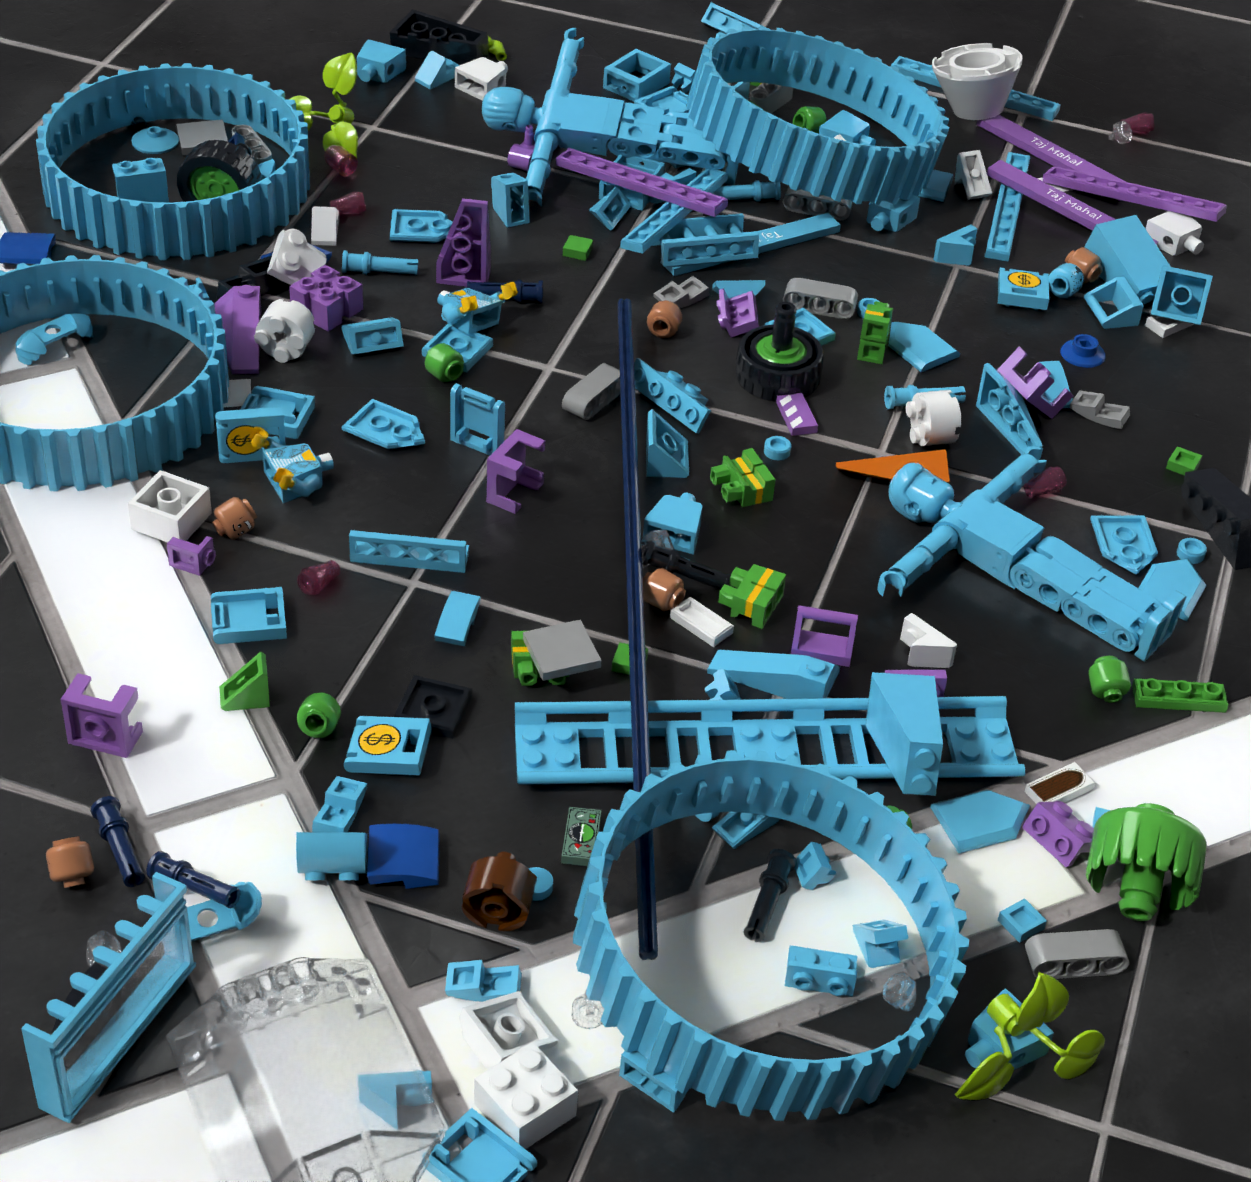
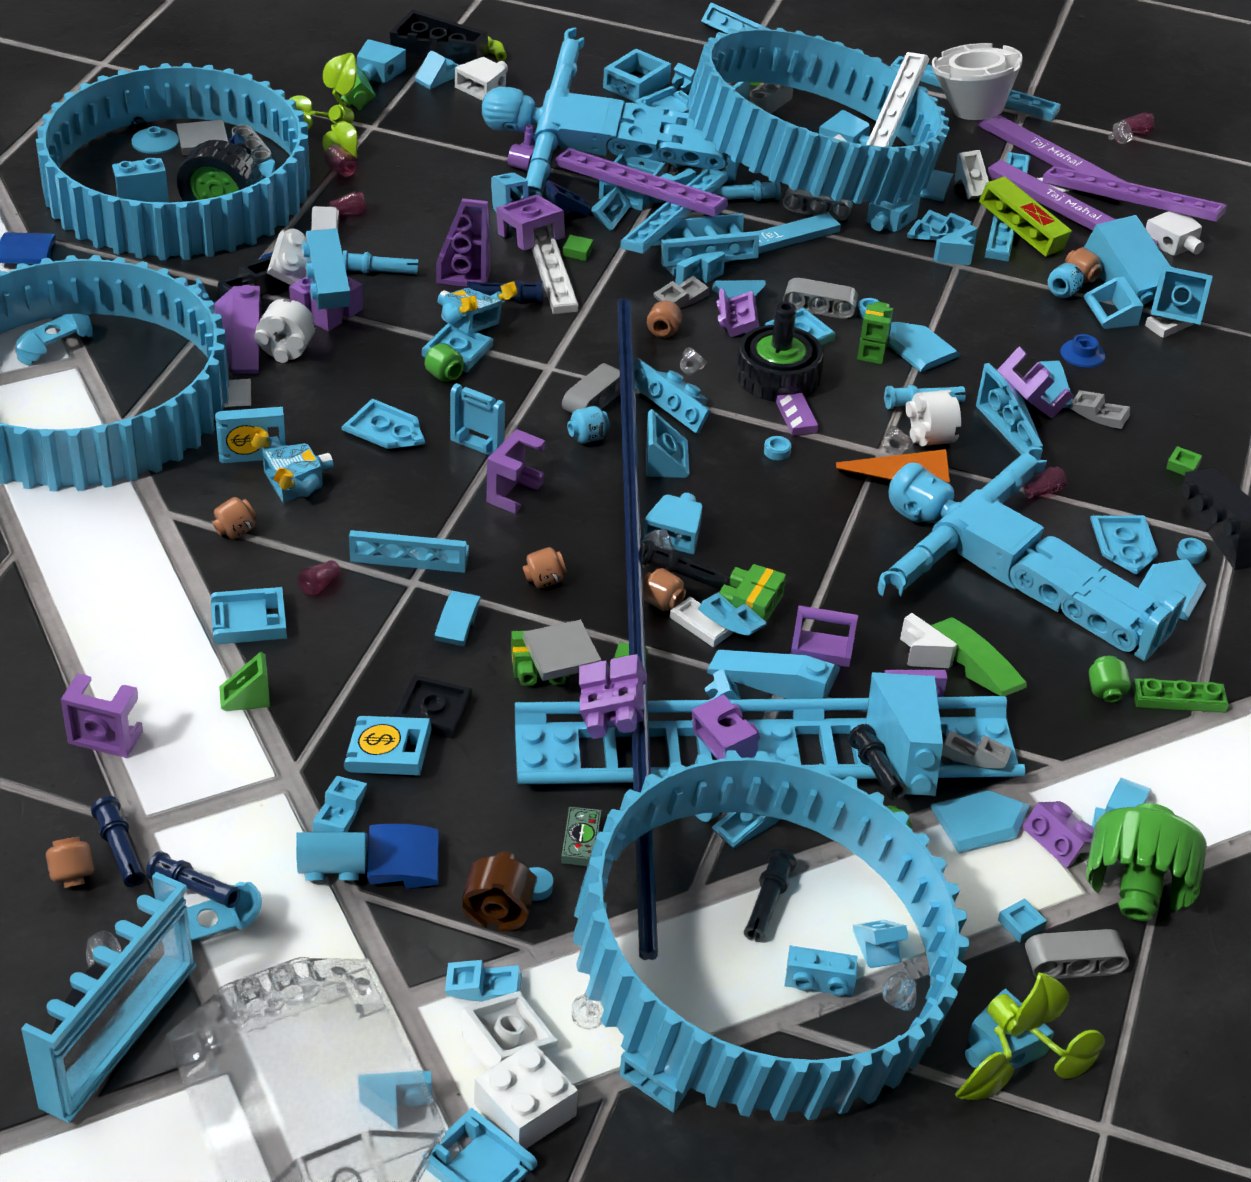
(169, 507): white brick -> none
(190, 556): medium lavender bracket -> none
(291, 402): medium azure container -> none
(318, 715): bright green head -> none
(326, 269): none -> medium azure wedge
(361, 93): none -> bright green brick
(373, 335): medium azure tile -> none
(419, 226): medium azure tile -> none
(529, 215): none -> medium lavender panel
(545, 568): none -> nougat head
(553, 271): none -> white tile
(566, 199): none -> dark blue slope
(588, 424): none -> medium azure head
(612, 695): none -> medium lavender hips
(695, 358): none -> clear tile
(702, 266): none -> medium azure slope
(722, 728): none -> medium lavender brick
(739, 620): none -> medium azure slope
(744, 479): bright green hips -> none
(810, 118): bright green head -> none
(813, 866): medium azure tile -> none
(873, 753): none -> black pin
(898, 100): none -> white tile
(899, 437): none -> clear tile
(936, 226): none -> medium azure slope
(981, 659): none -> bright green slope
(985, 754): none -> light grey slope
(1016, 282): medium azure container -> none
(1025, 216): none -> lime brick
(1060, 785): tile -> none
(1127, 795): none -> medium azure slope

